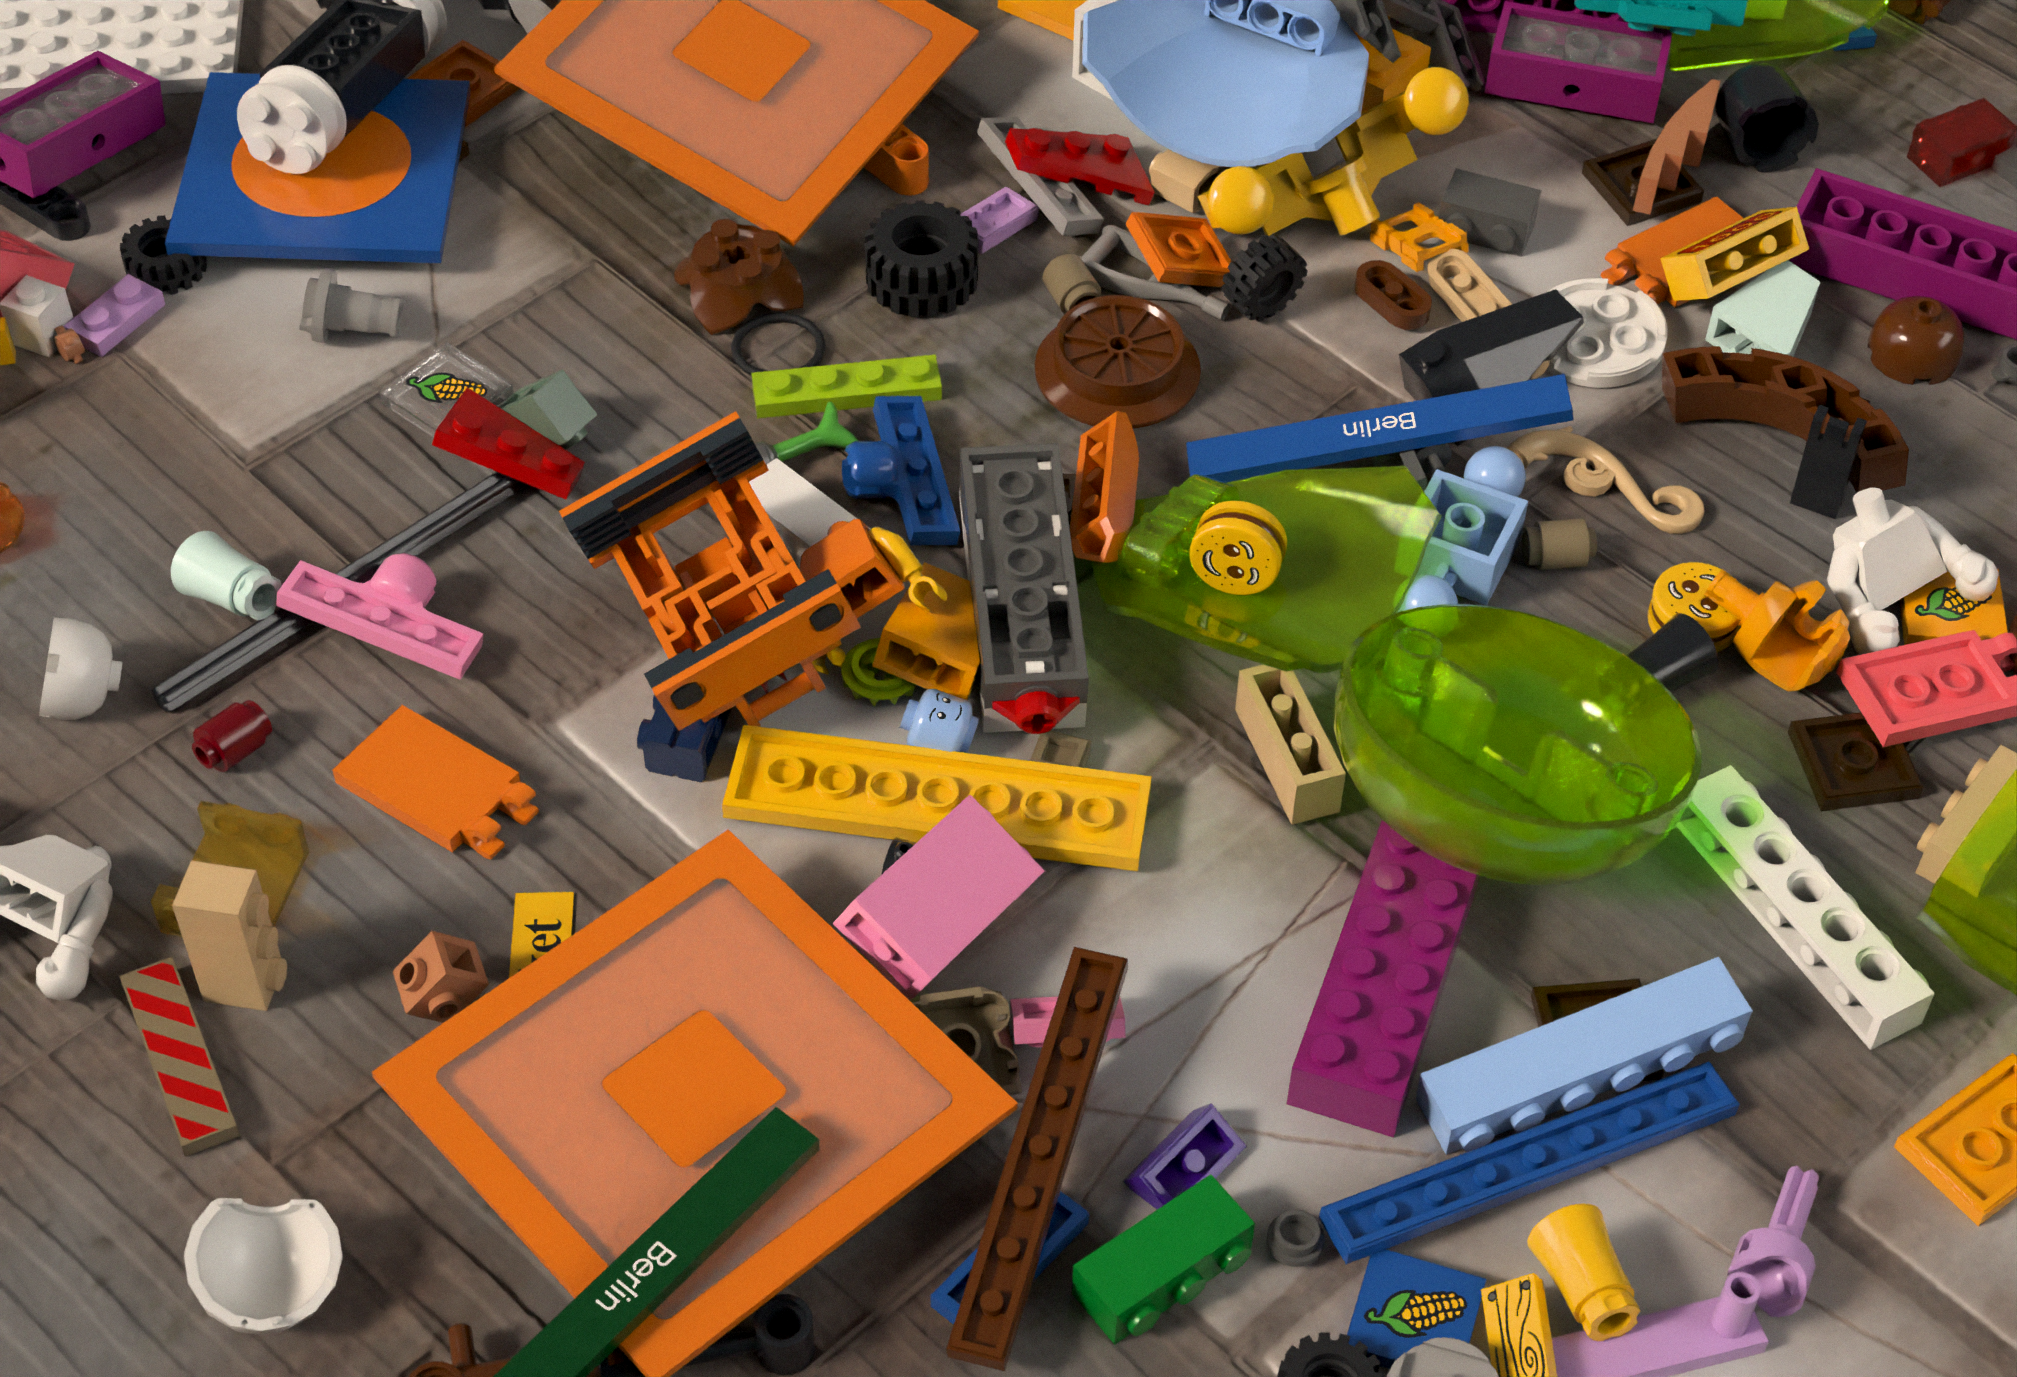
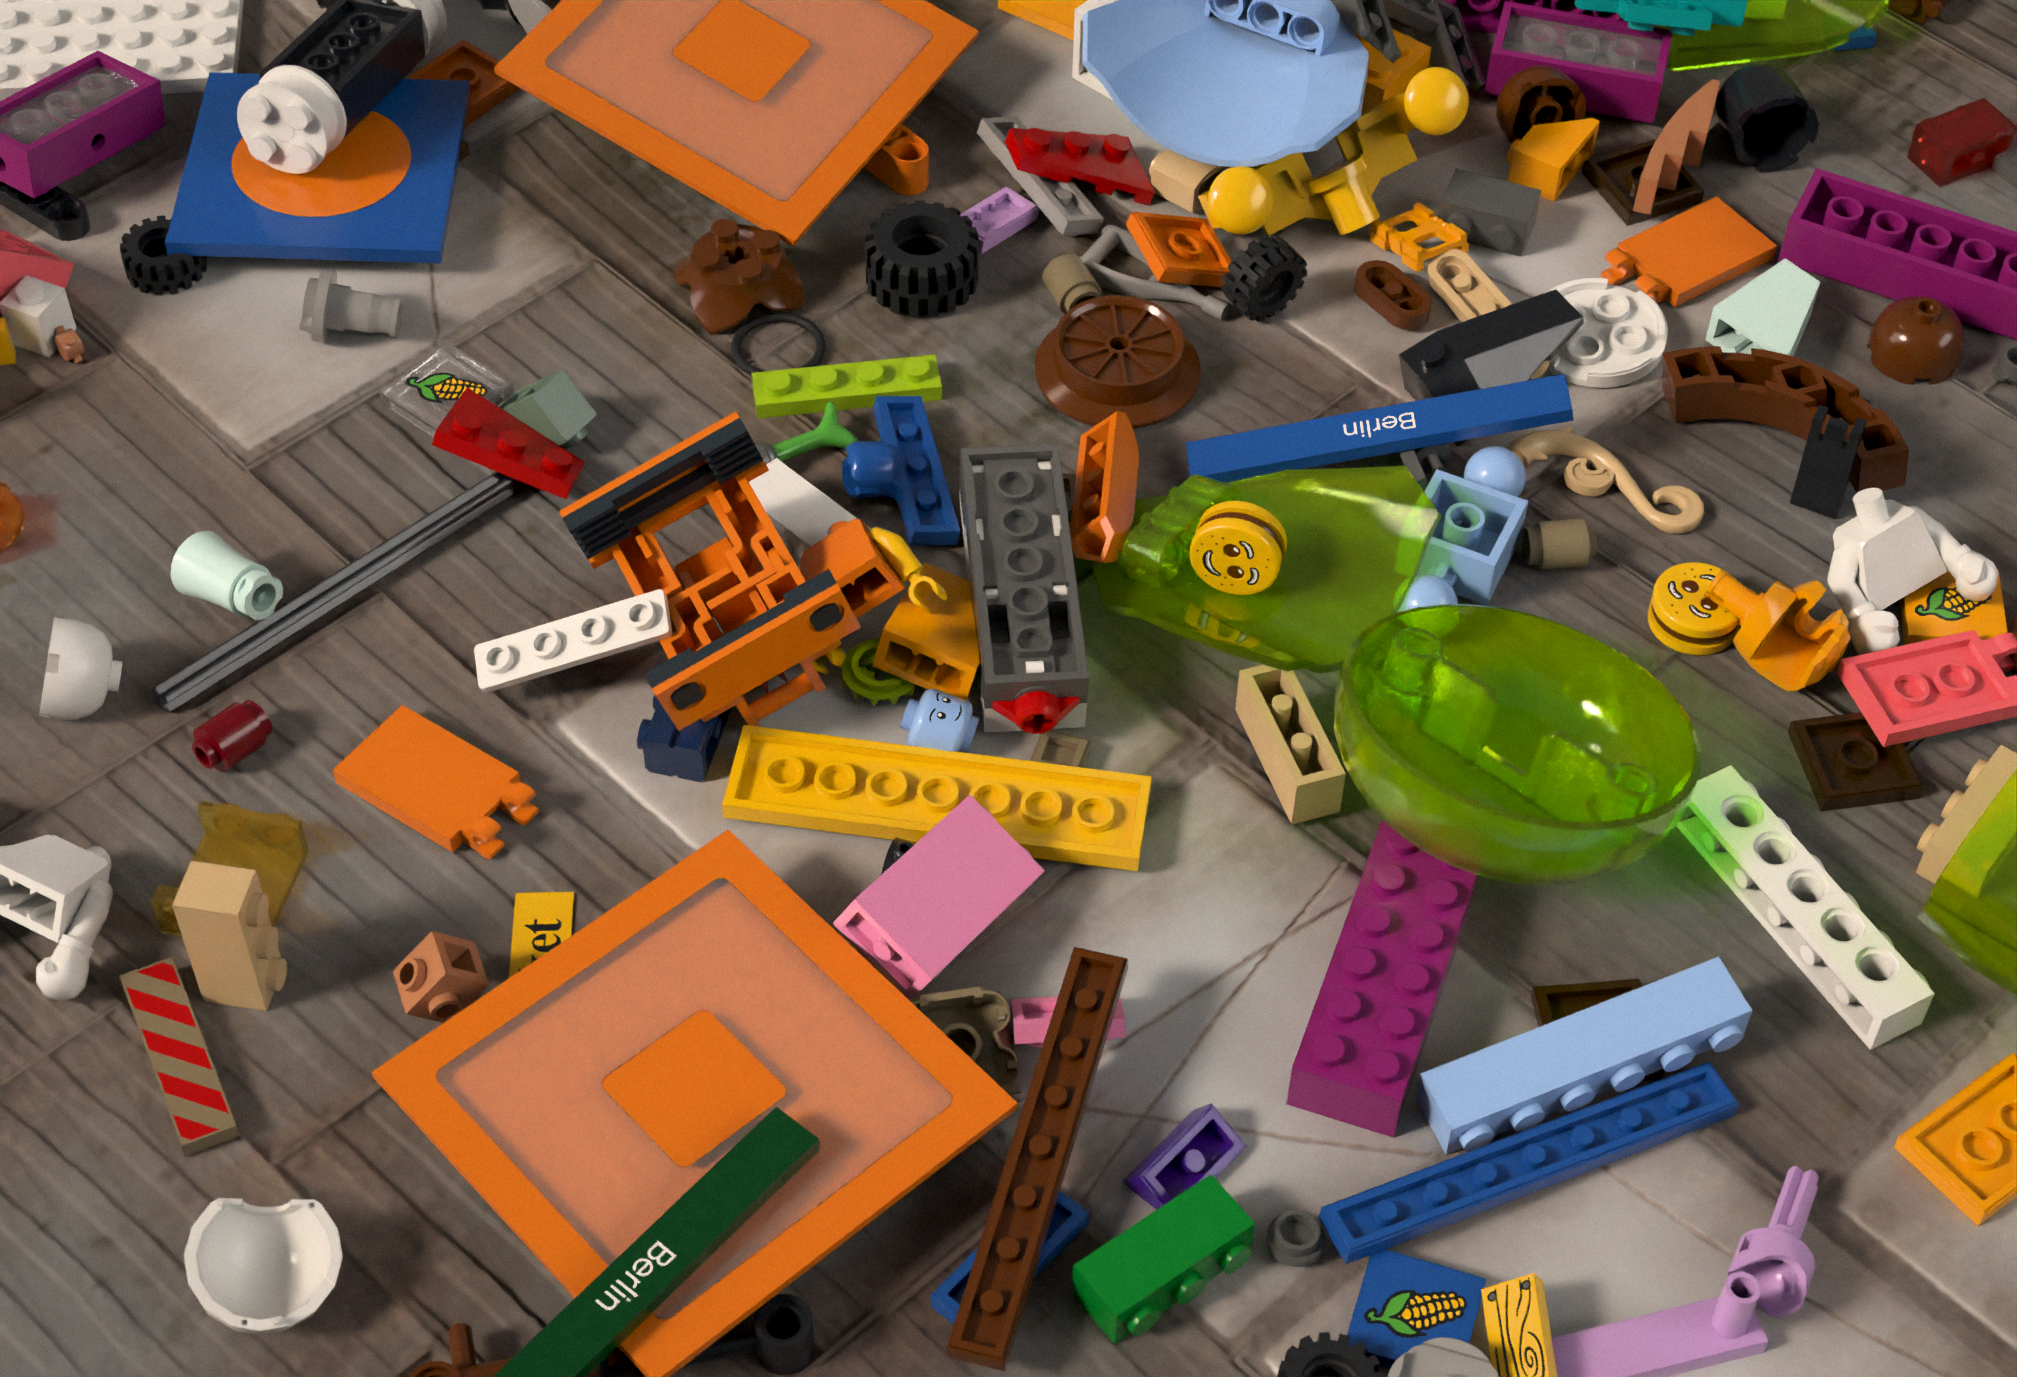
(116, 314): lavender plate -> none
(384, 612): bright pink plate -> none
(573, 641): none -> white bracket
(1536, 98): none -> reddish brown cylinder
(1552, 155): none -> light orange slope
(1586, 1270): yellow plant -> none
(1678, 653): black plant -> none
(1734, 254): yellow brick -> none

